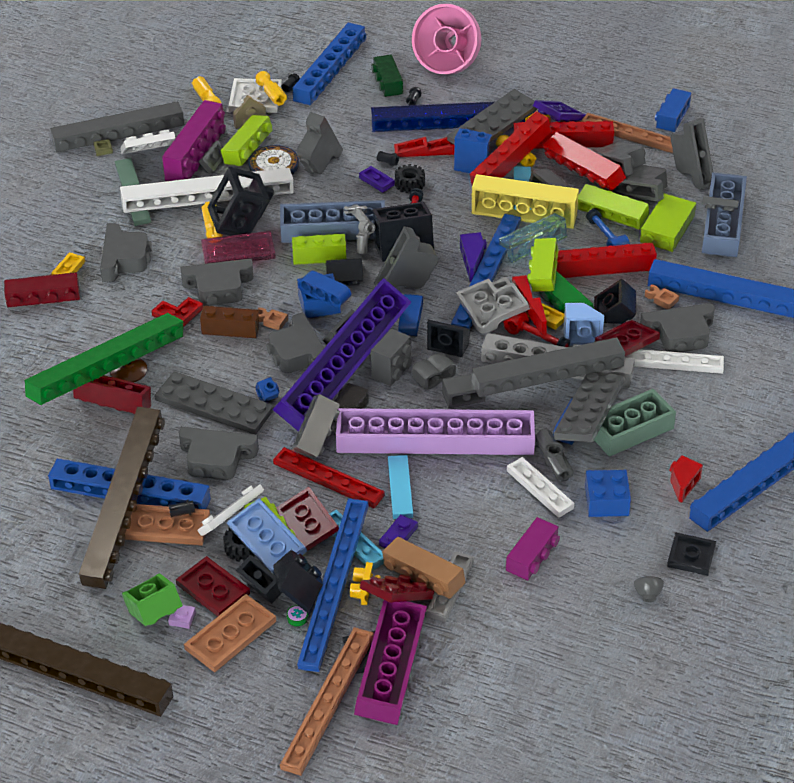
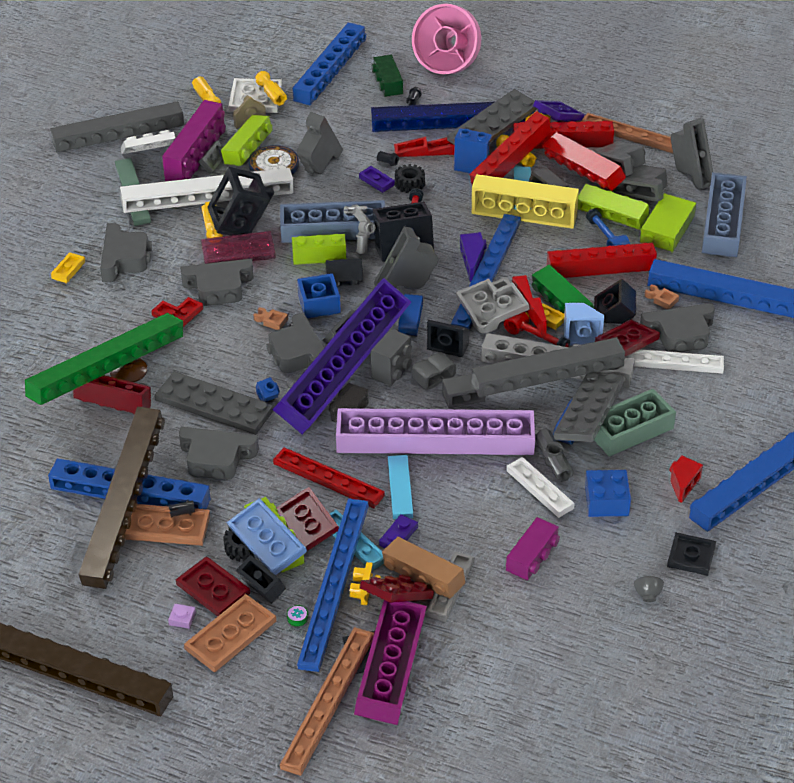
(41, 289): dark red brick -> none
(103, 147): olive tile -> none
(152, 600): bright green hinge -> none
(212, 522): white plate -> none
(229, 322): reddish brown brick -> none
(290, 82): black pin -> none
(298, 579): black slope -> none
(316, 427): brick -> none
(324, 289): blue beam -> none
(531, 232): clear light blue fence -> none
(543, 264): lime brick -> none
(673, 110): blue brick -> none
(713, 202): dark grey plate -> none

